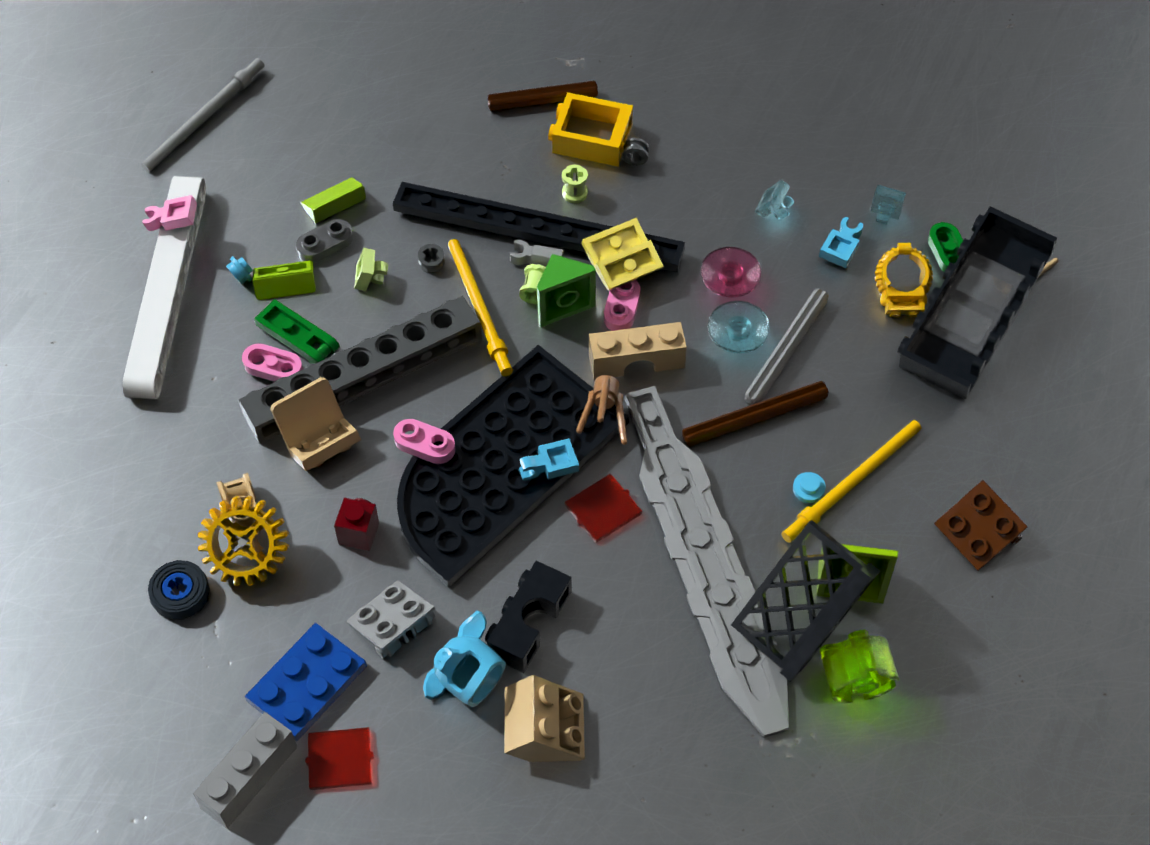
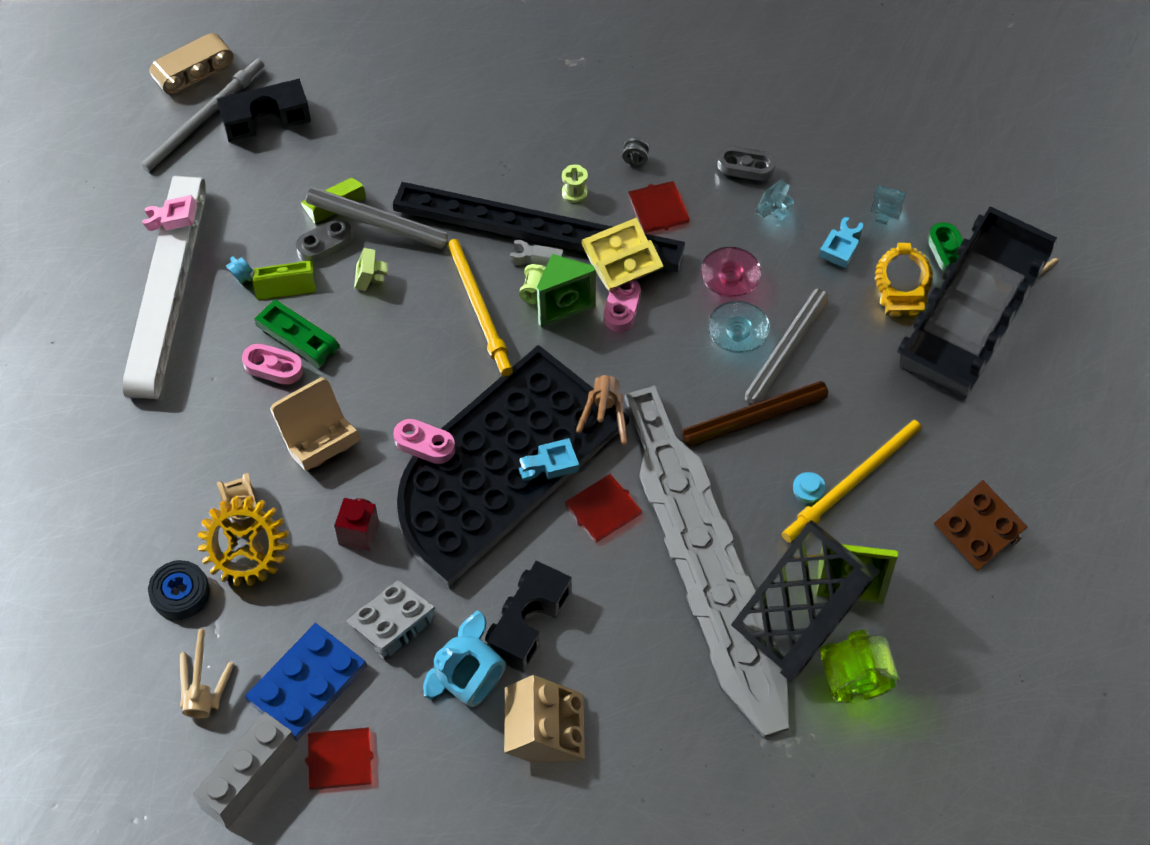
(191, 63): none -> tan beam
(197, 699): none -> tan plant
(281, 100): none -> black arch
(376, 217): none -> light grey axle
(378, 367): dark grey brick -> none
(429, 250): dark grey bush -> none
(540, 95): reddish brown axle -> none
(589, 147): yellow window -> none
(616, 349): tan arch -> none
(658, 207): none -> clear red piece
(746, 163): none -> flat silver plate

